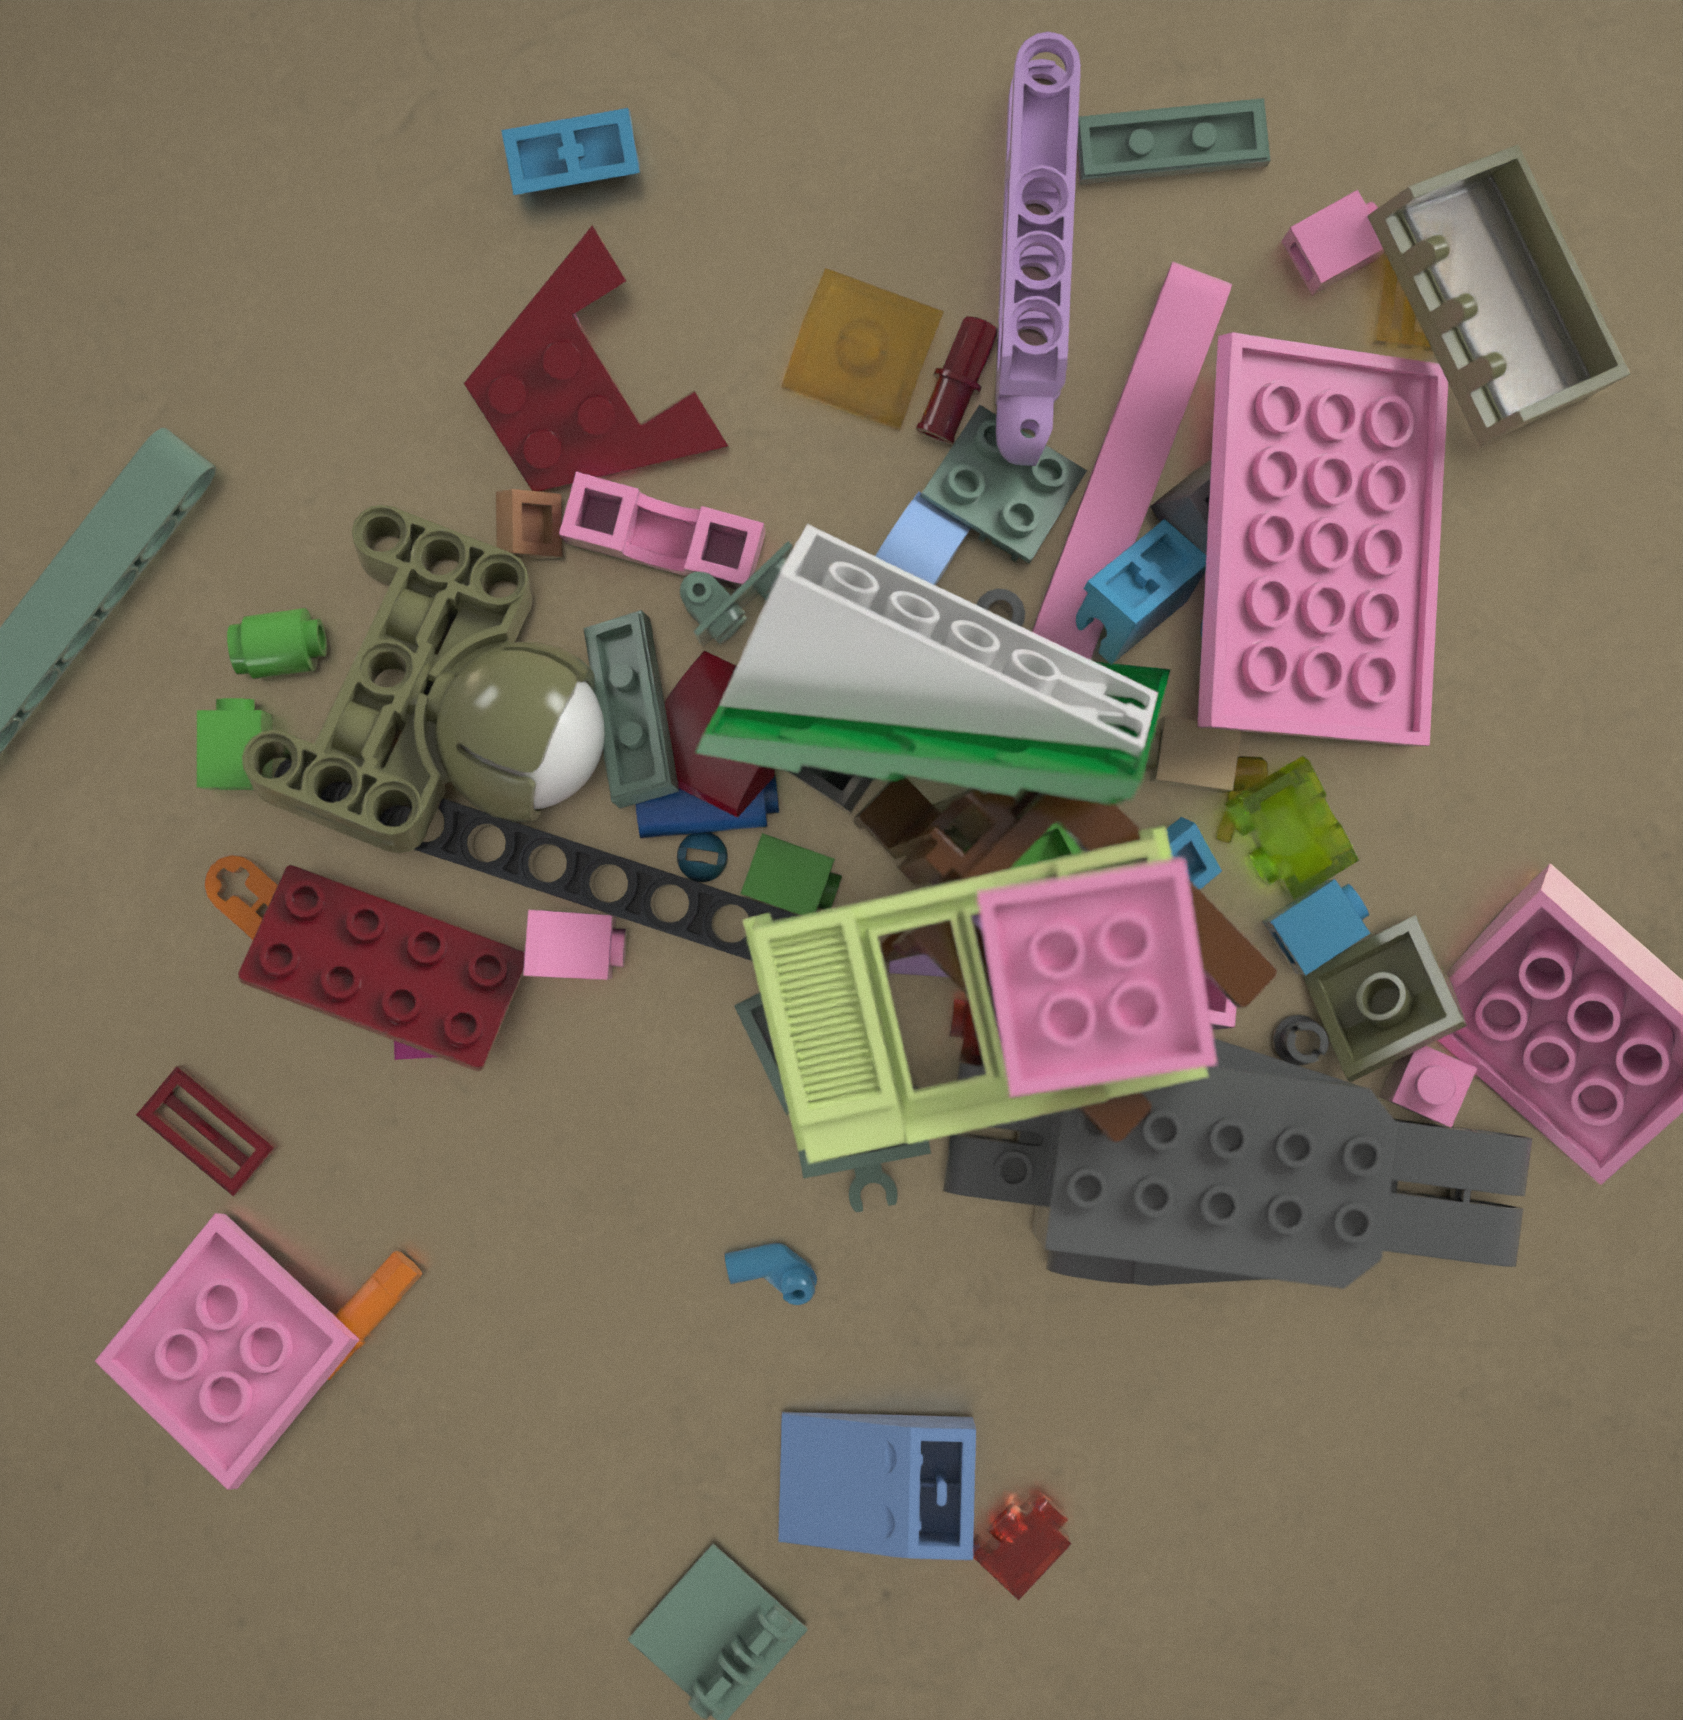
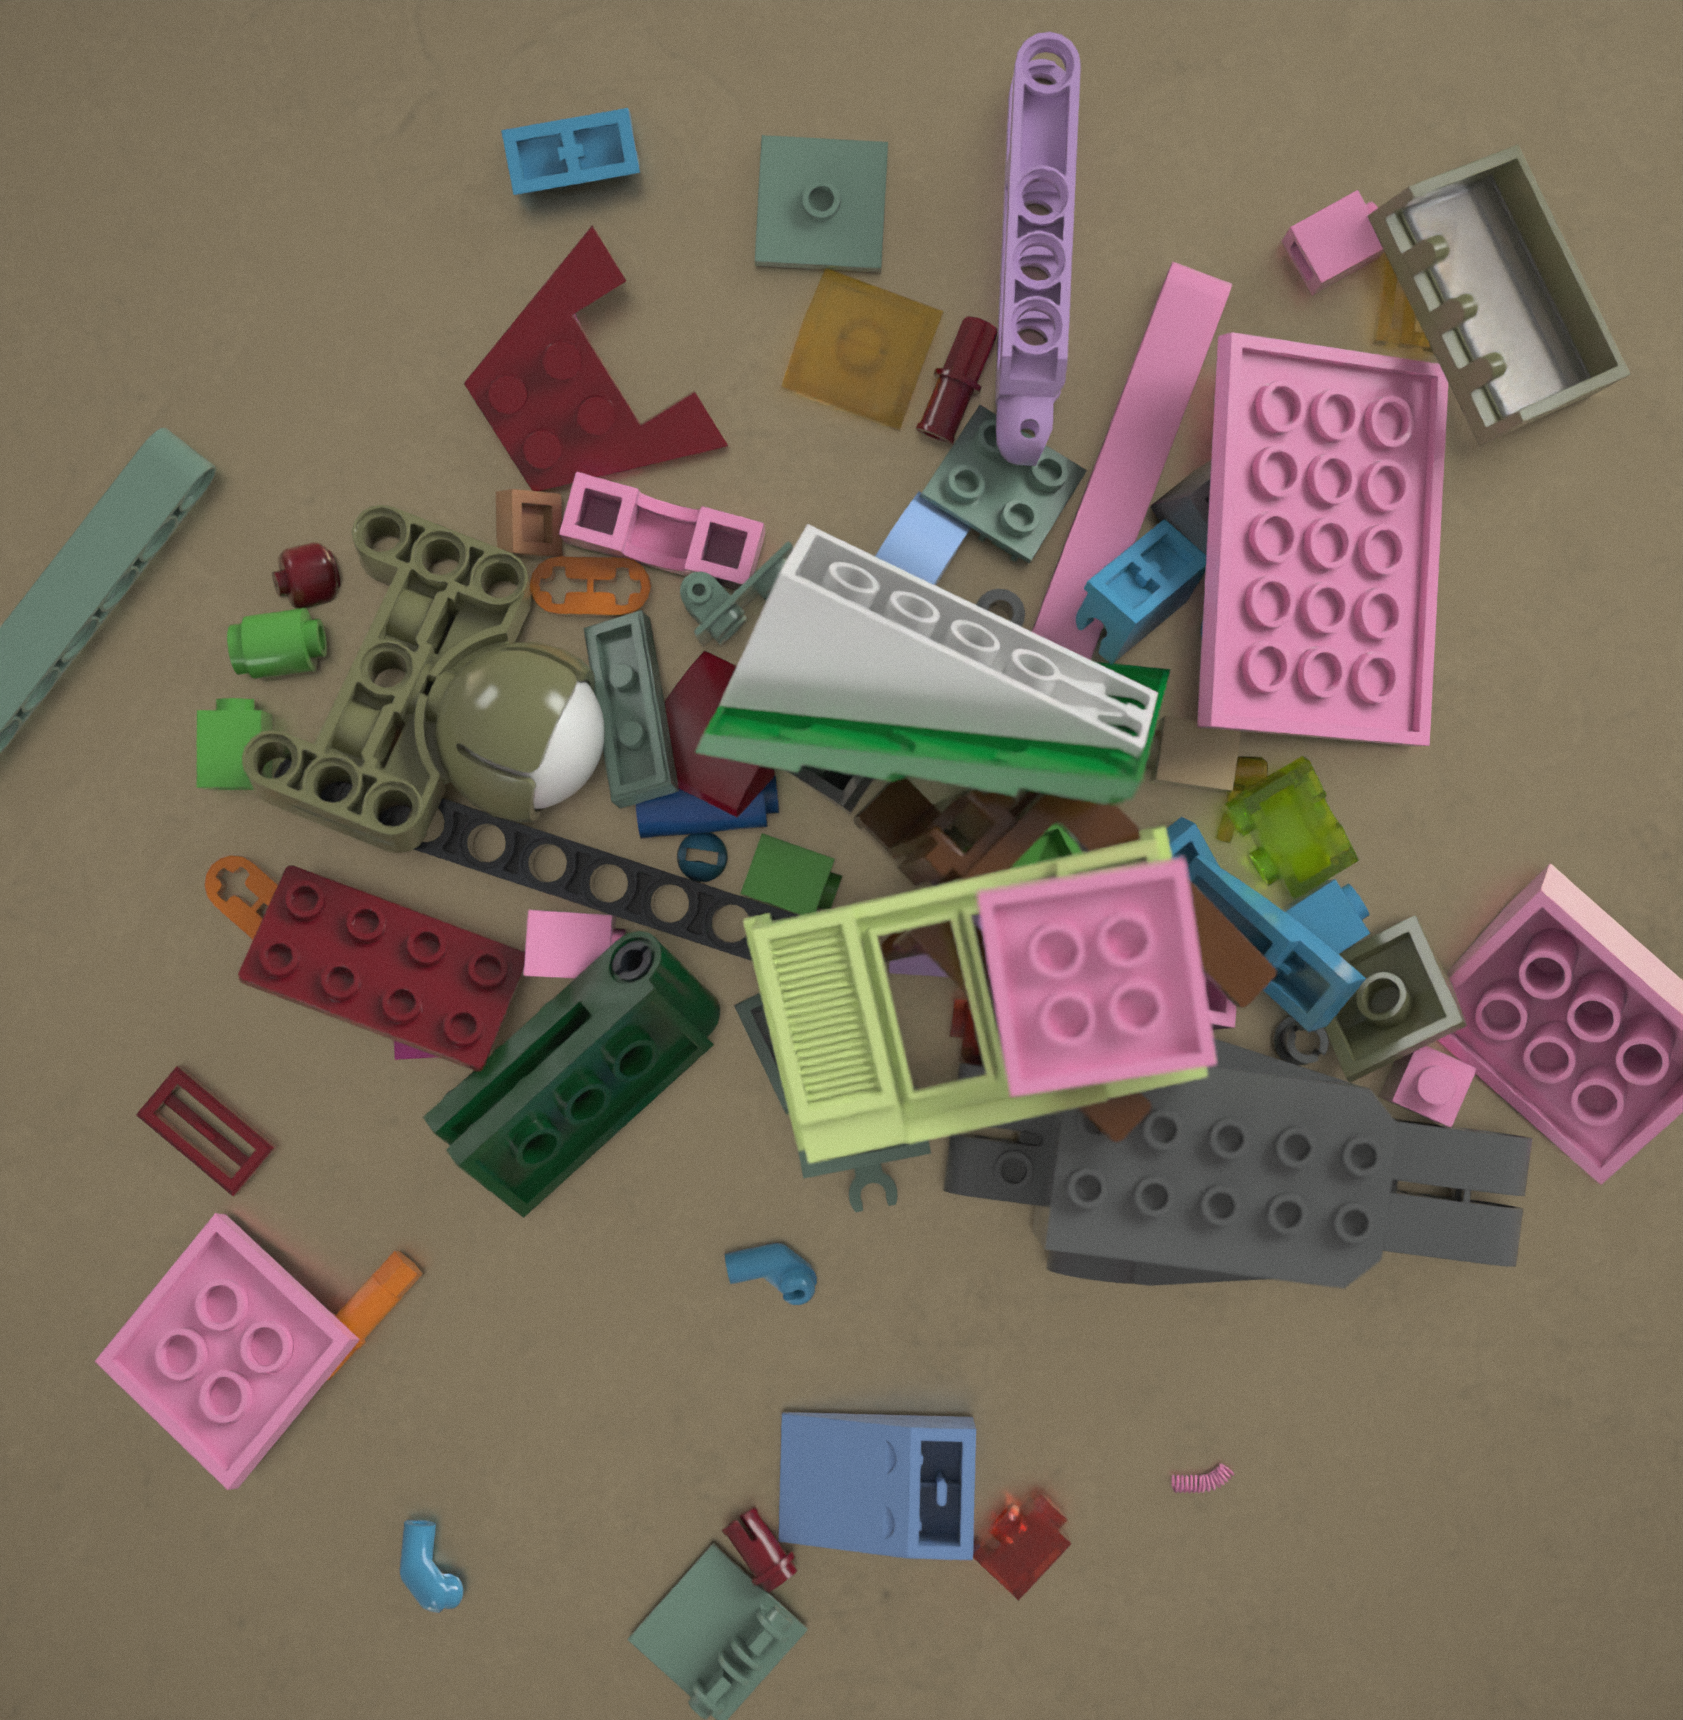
(307, 575): none -> dark red piece
(421, 1574): none -> dark azure arm
(577, 1071): none -> dark green hinge
(590, 571): none -> orange beam
(762, 1554): none -> dark red pin
(821, 203): none -> sand green plate
(1172, 141): sand green tile -> none
(1208, 1480): none -> bright pink leg
(1310, 975): none -> dark azure slope

